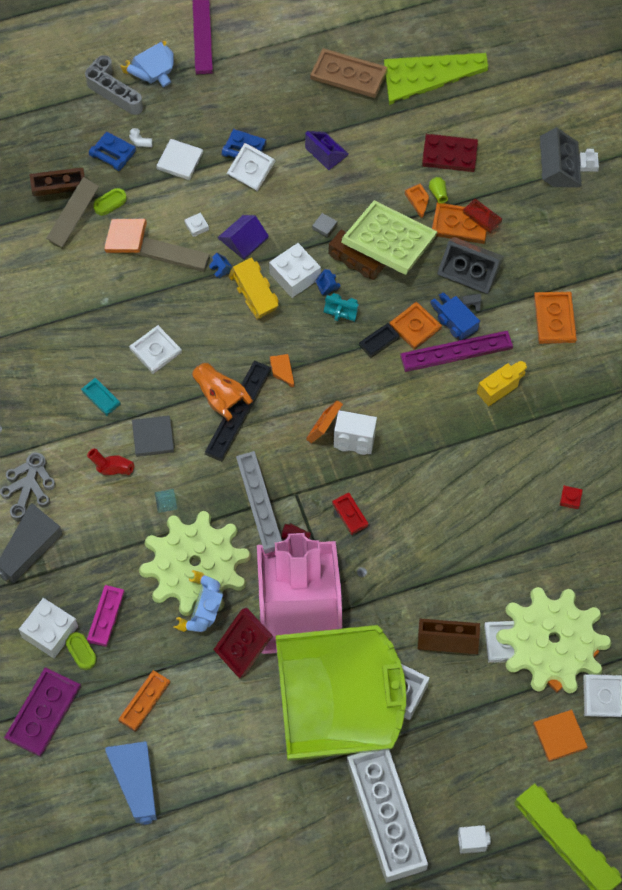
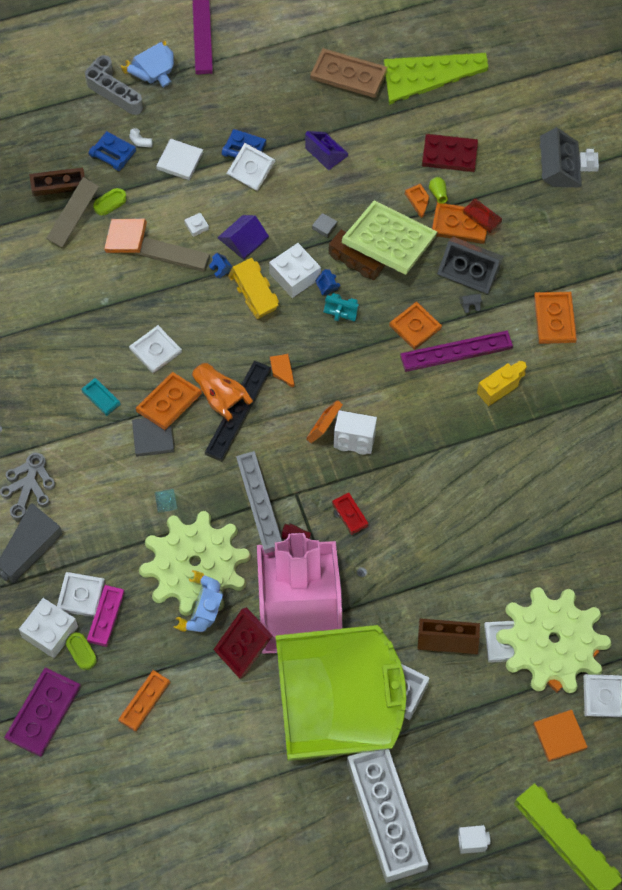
(80, 594): none -> white tile
(111, 464): red arm -> none
(134, 776): medium blue slope -> none
(168, 400): none -> orange tile
(379, 340): black tile -> none
(456, 316): blue hinge -> none
(571, 497): red plate -> none

